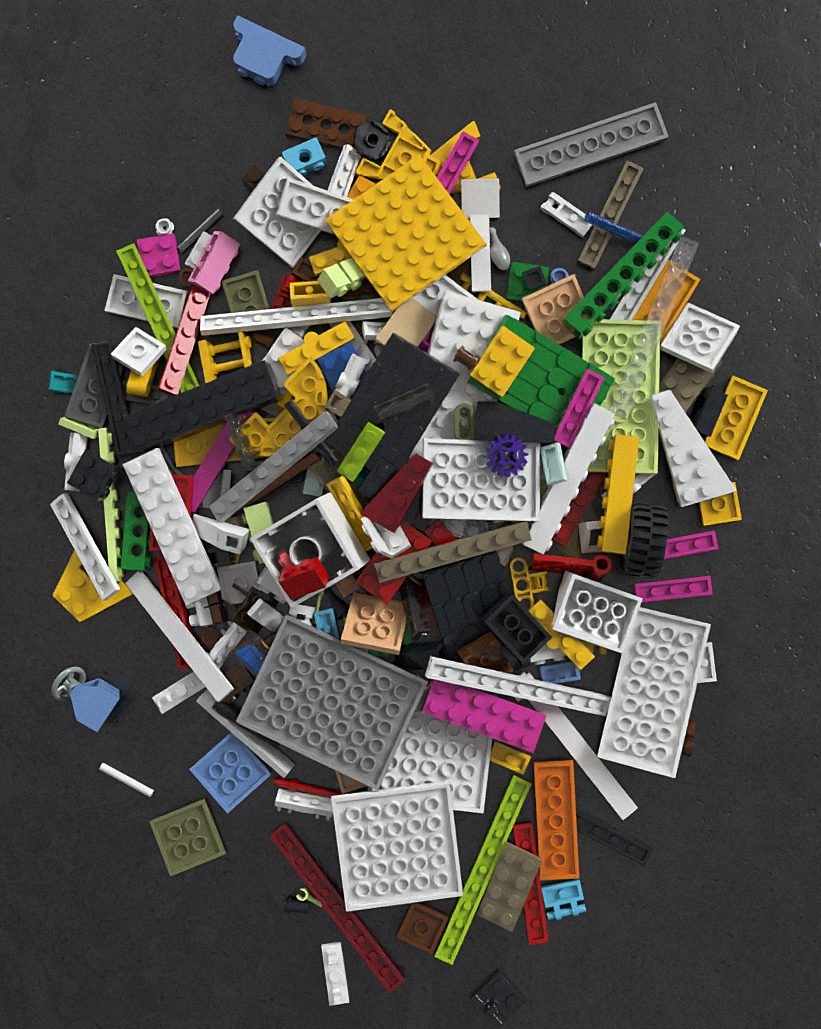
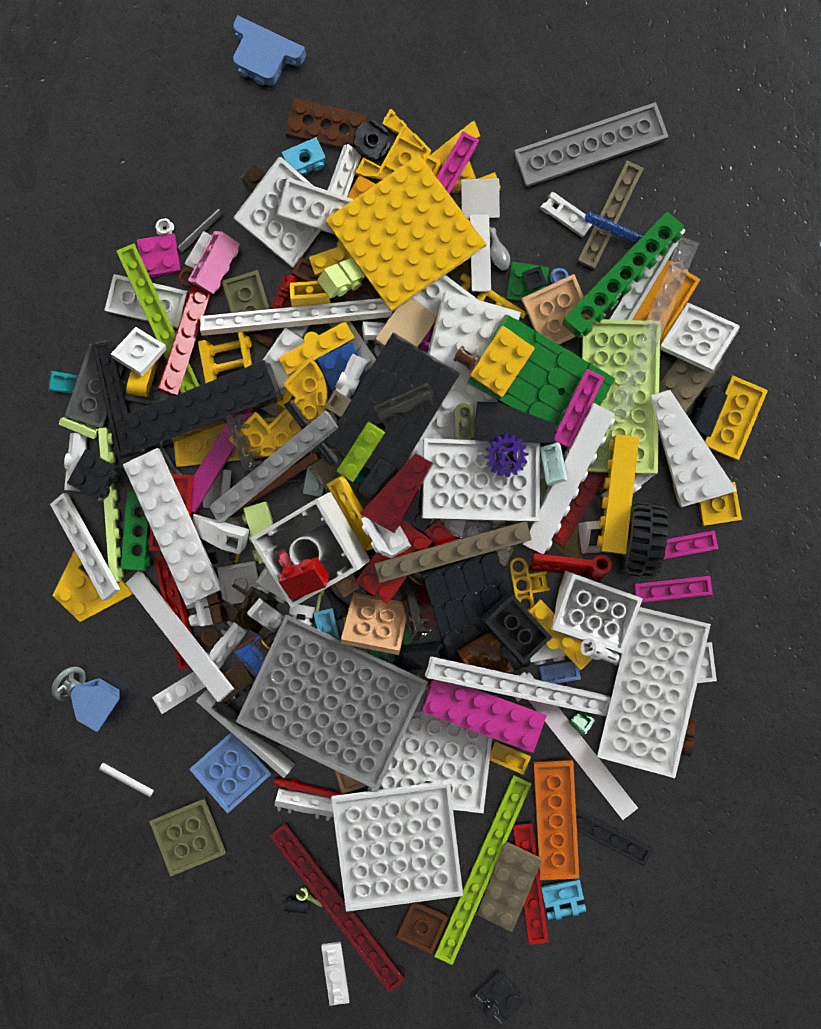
(582, 722): none -> tile
(598, 651): none -> white pin

